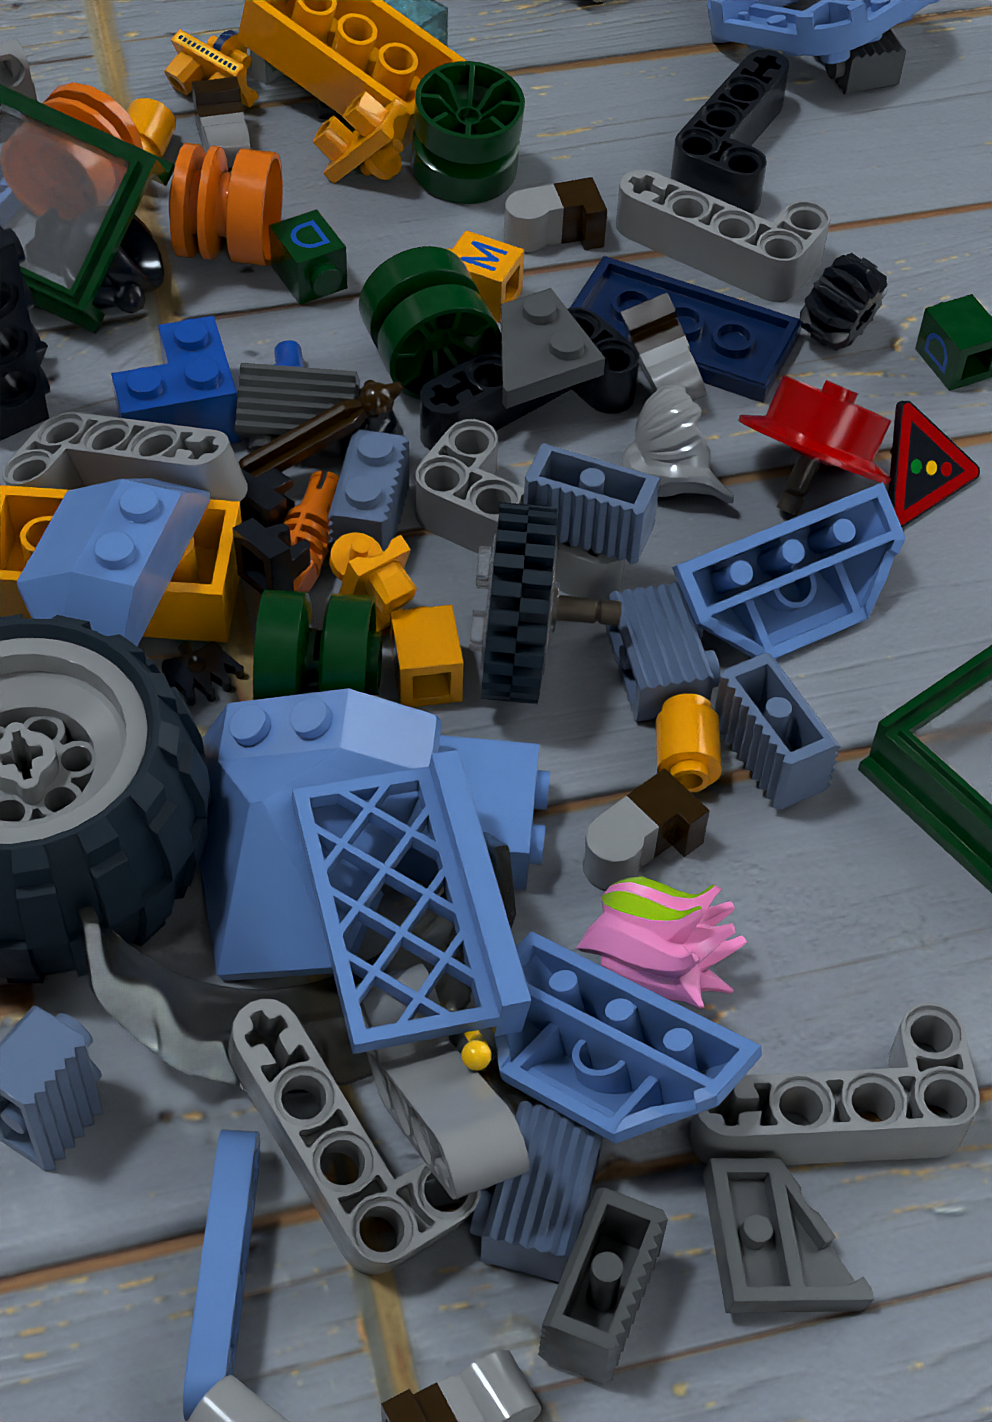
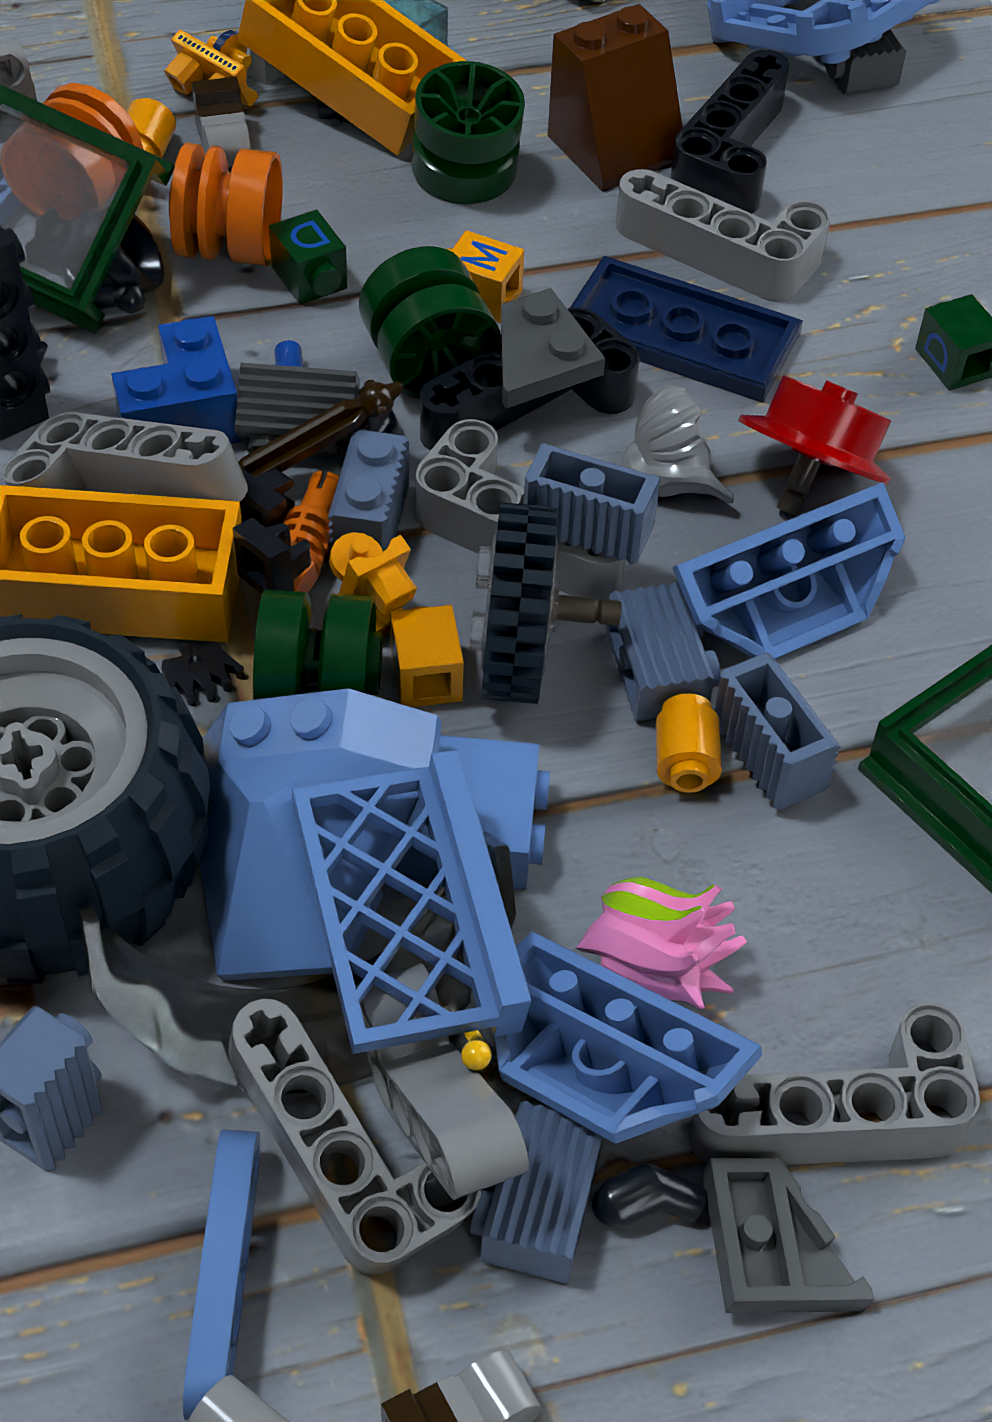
(112, 553): medium blue wedge -> none
(368, 145): light orange hips -> none
(556, 215): leg -> none
(602, 1285): dark grey brick -> none
(614, 95): none -> reddish brown slope
(641, 828): leg -> none
(644, 1191): none -> black arm
(662, 346): leg -> none
(843, 301): black gear -> none
(924, 464): piece -> none

